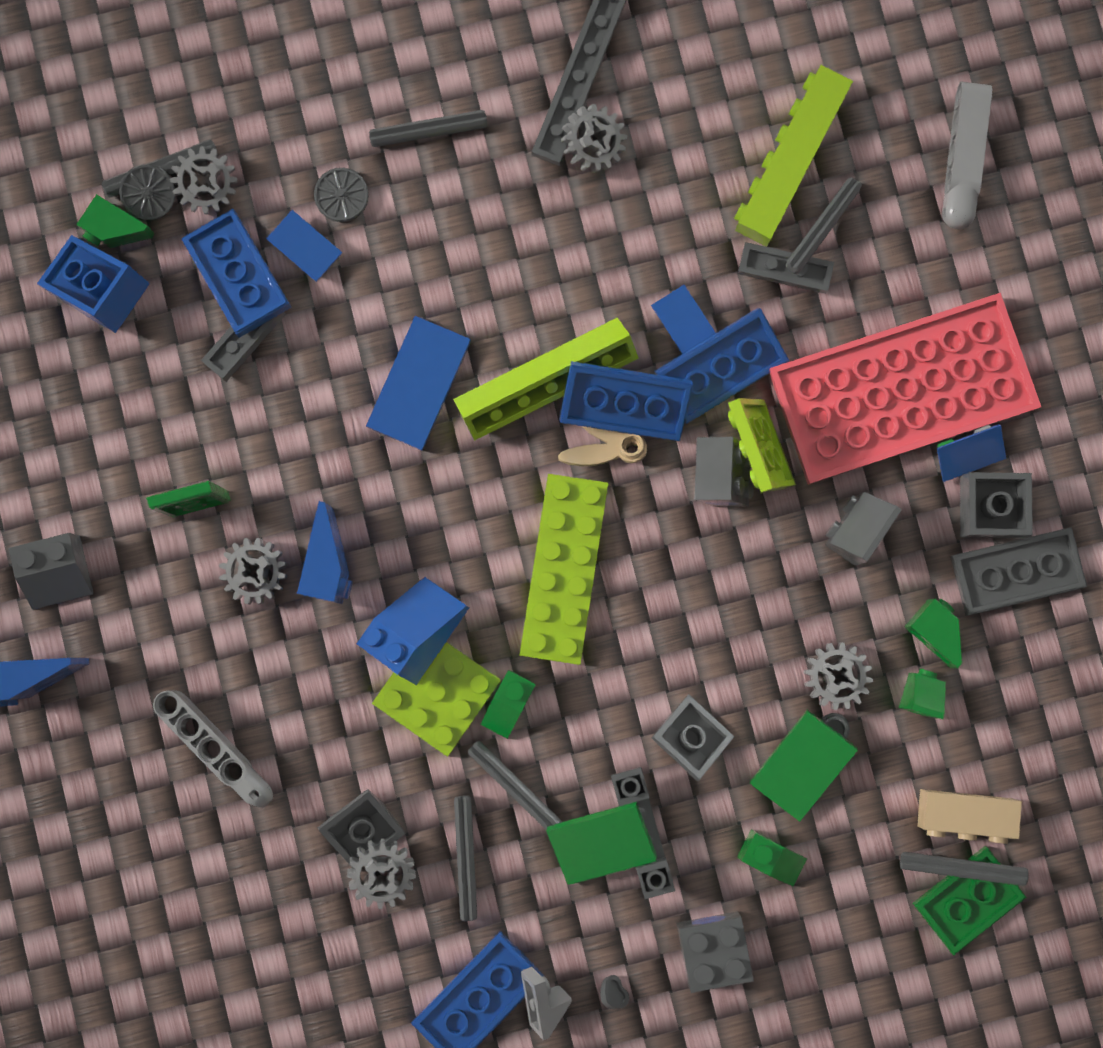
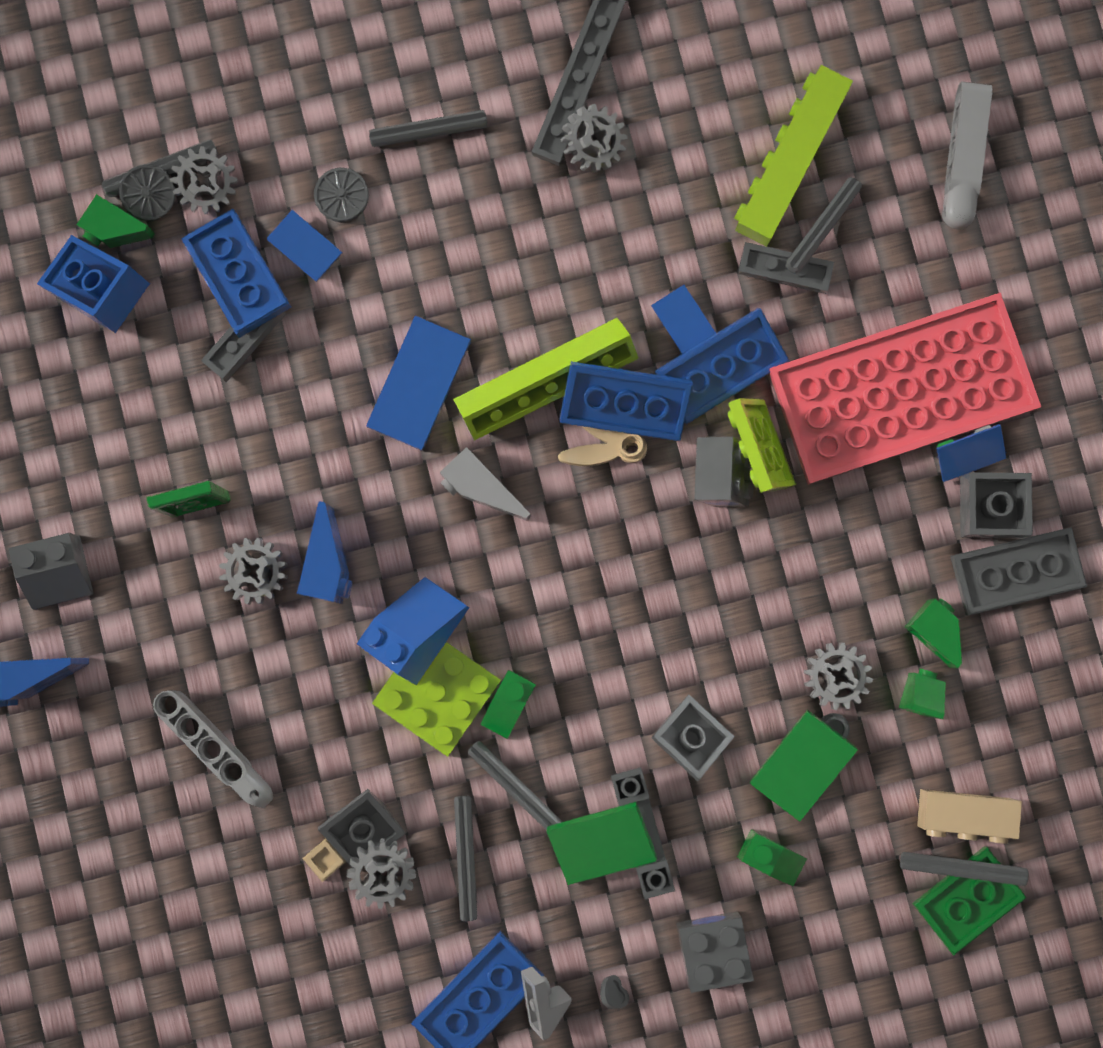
(324, 860): none -> tan tile
(476, 483): none -> light grey slope
(564, 569): lime plate -> none
(861, 528): dark grey slope -> none

